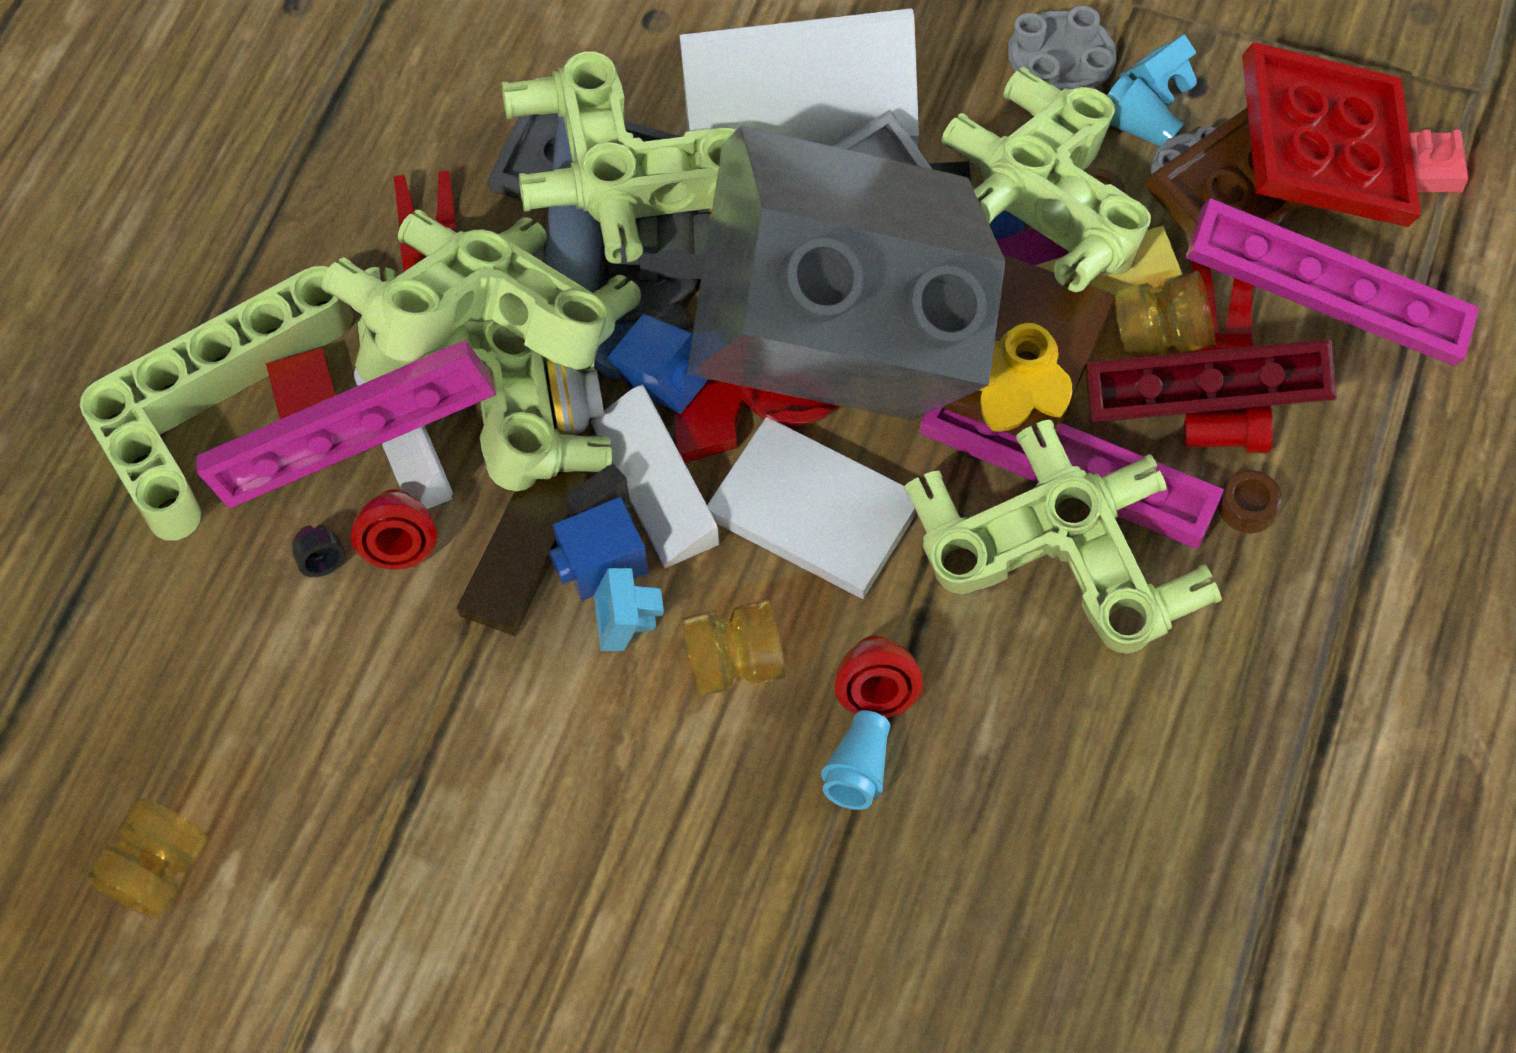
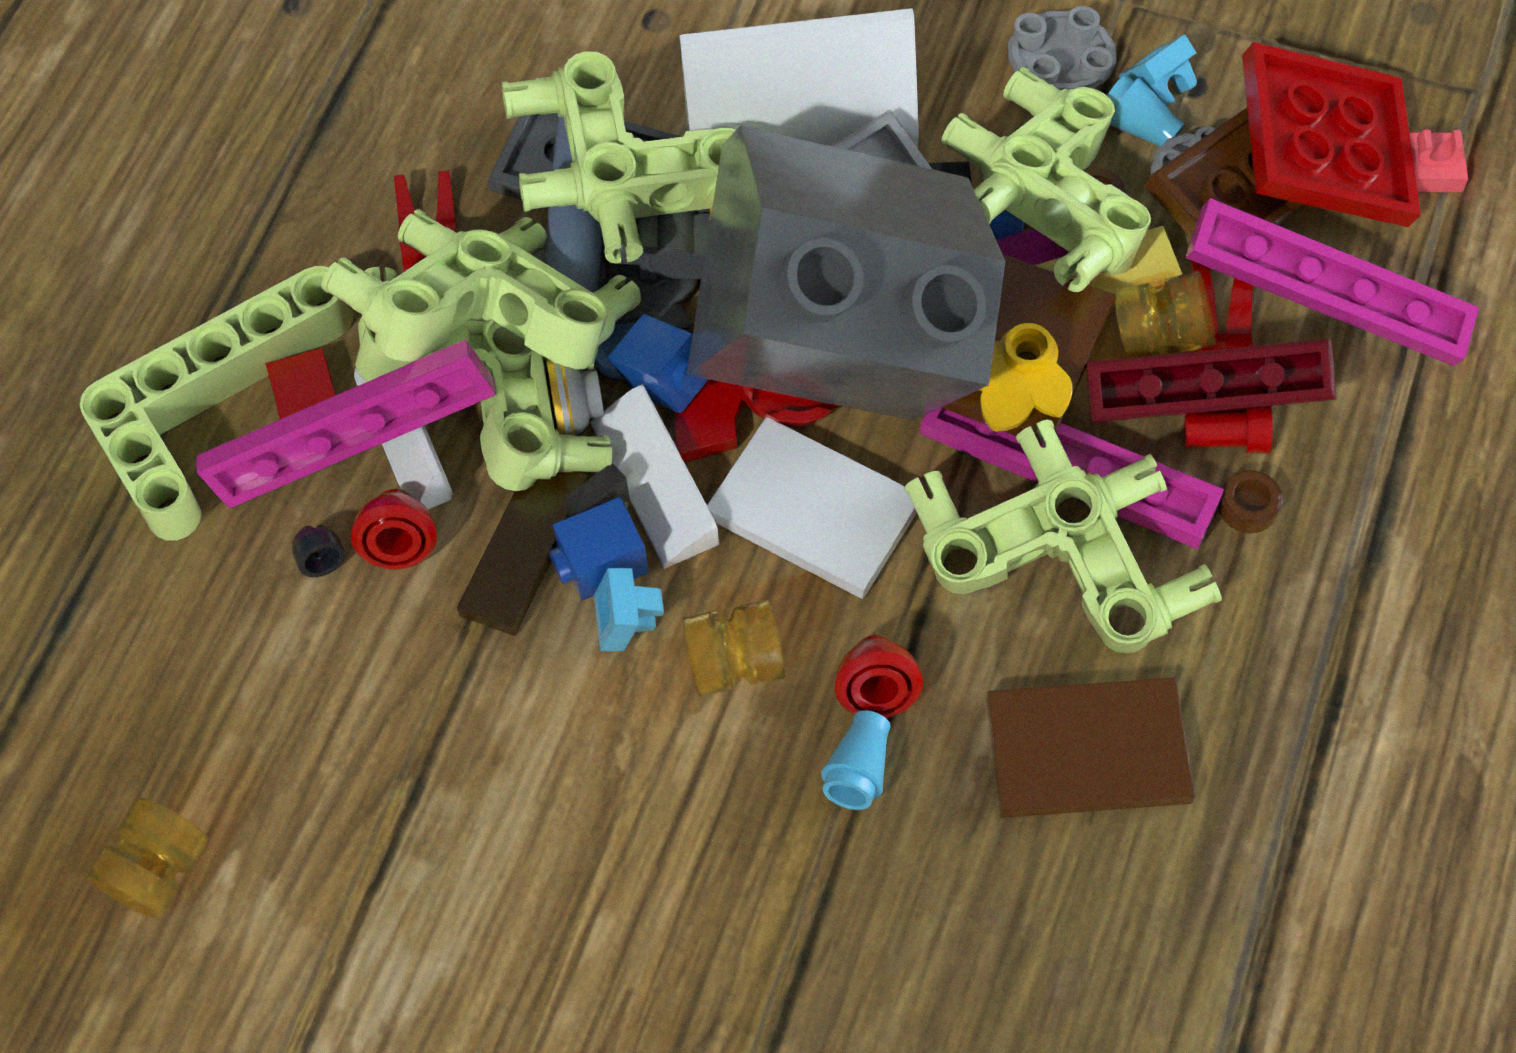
(1089, 747): none -> reddish brown tile

